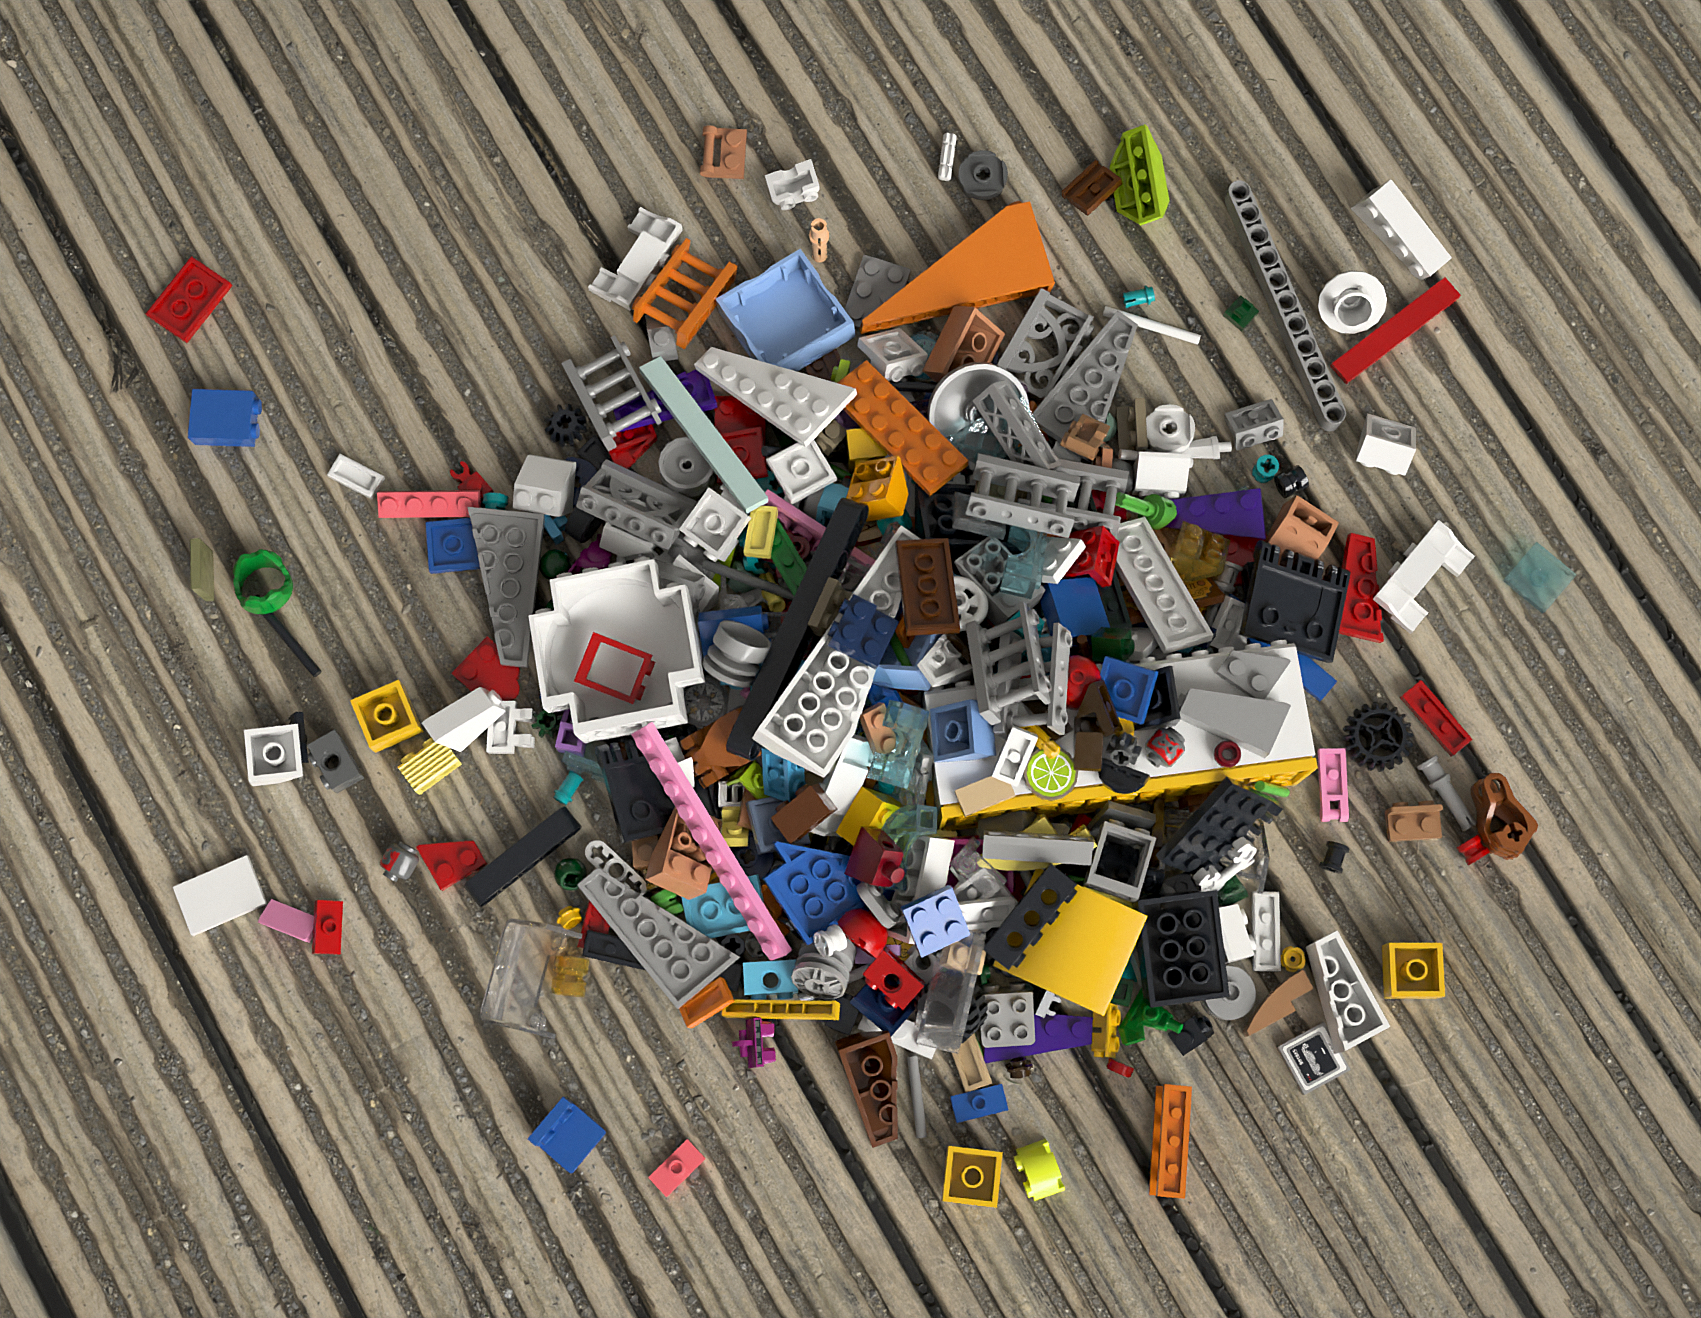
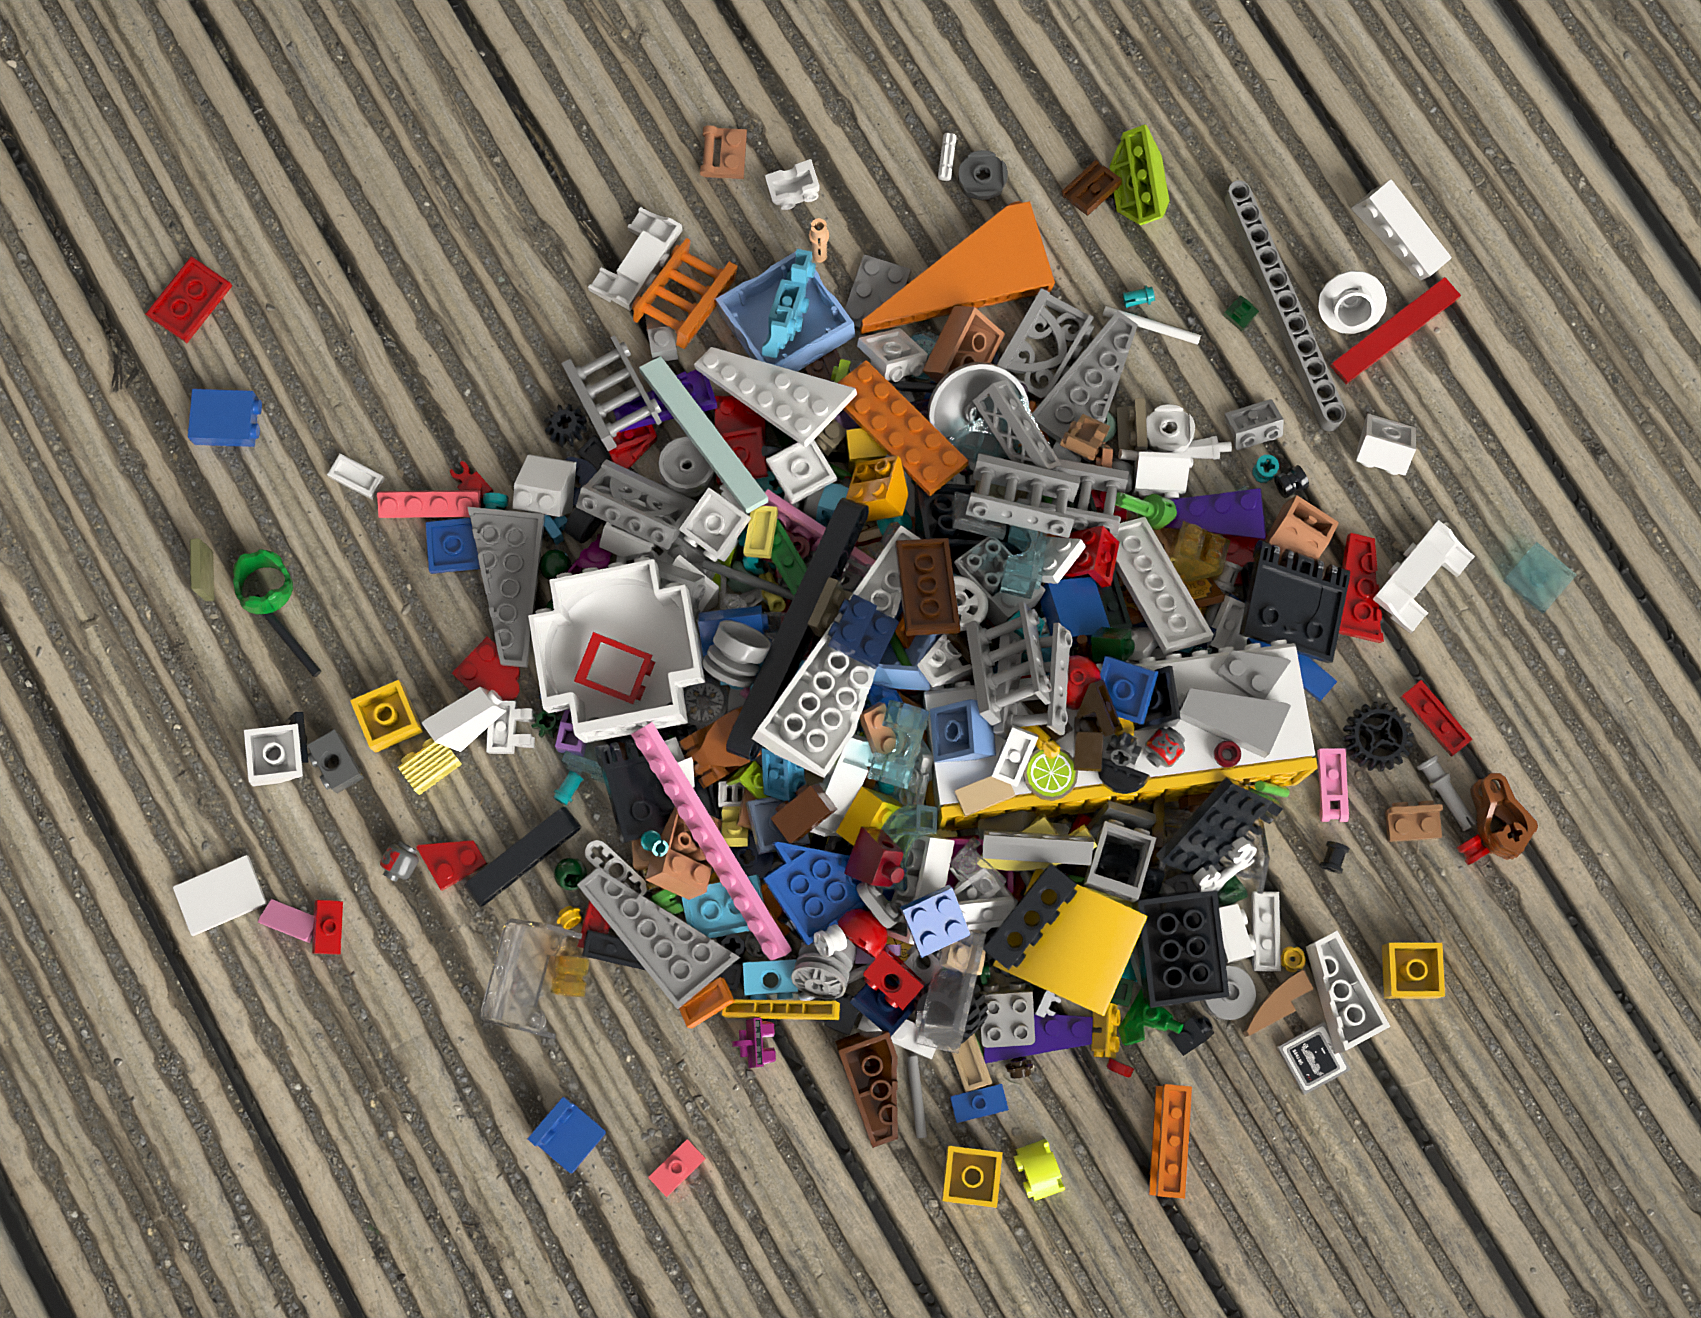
(652, 842): none -> teal pin
(789, 305): none -> medium azure bracket

